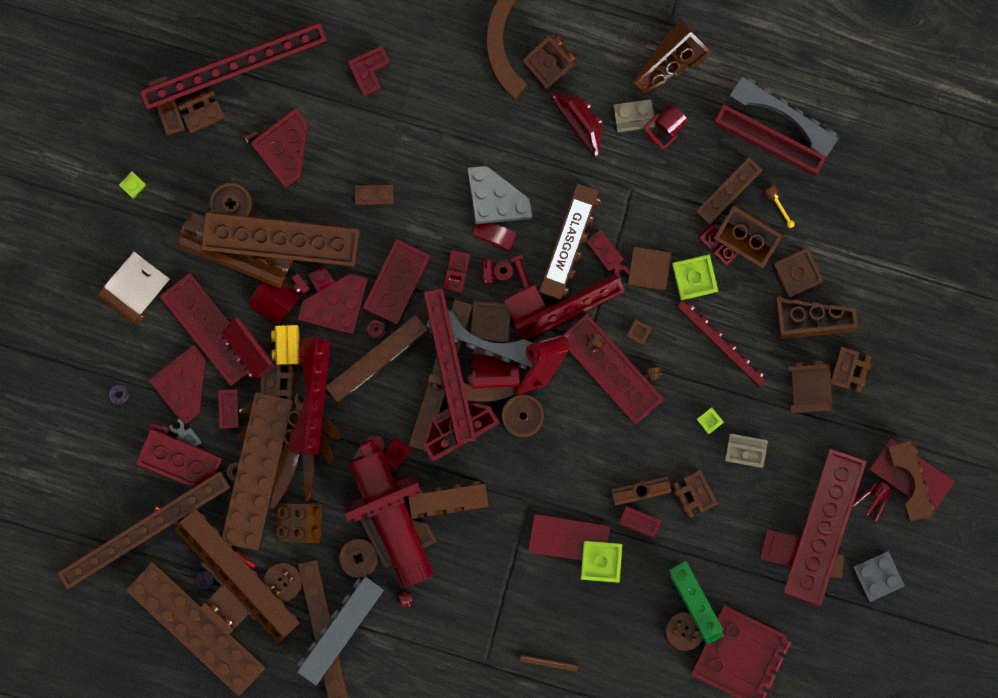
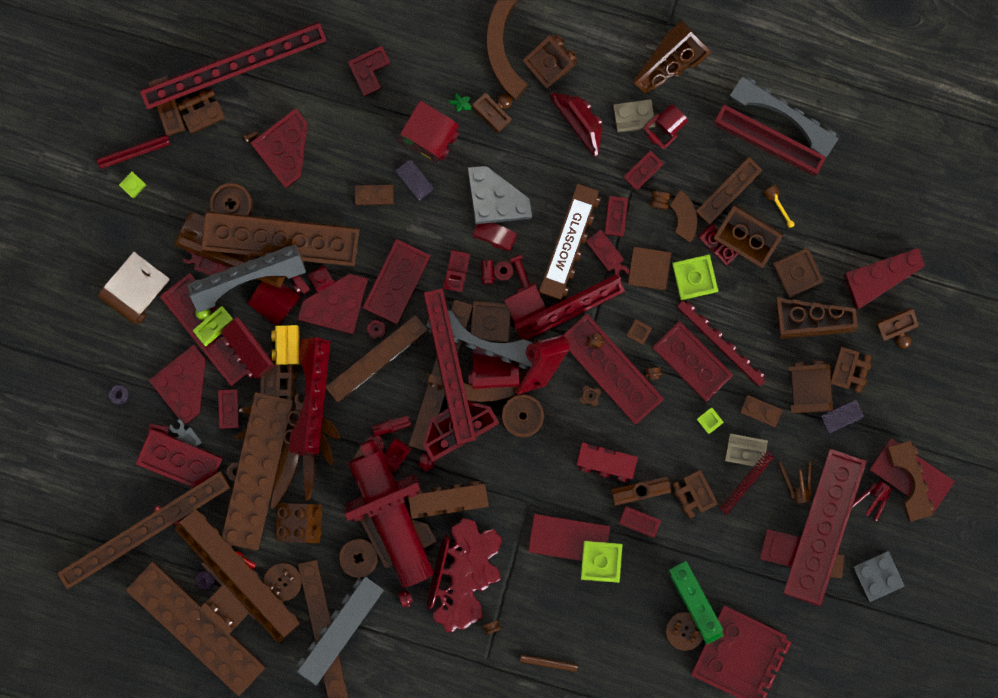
(133, 151): none -> dark red axle
(205, 265): none -> dark red plate
(212, 324): none -> lime plate
(279, 263): none -> dark grey arch
(391, 426): none -> dark red axle
(414, 179): none -> clear purple plate
(426, 462): none -> dark red plate
(429, 133): none -> dark red brick
(461, 103): none -> green plant
(468, 573): none -> dark red plant
(491, 627): none -> reddish brown bush
(492, 112): none -> reddish brown plate
(594, 392): none -> reddish brown plate
(606, 462): none -> dark red wedge
(616, 216): none -> dark red plate
(643, 170): none -> dark red plate
(659, 200): none -> reddish brown wheel
(685, 215): none -> reddish brown tile
(692, 361): none -> dark red tile
(761, 411): none -> reddish brown plate
(762, 467): none -> dark red piece
(802, 493): none -> reddish brown plant
(842, 416): none -> clear purple plate
(875, 279): none -> dark red wedge
(898, 325): none -> reddish brown plate

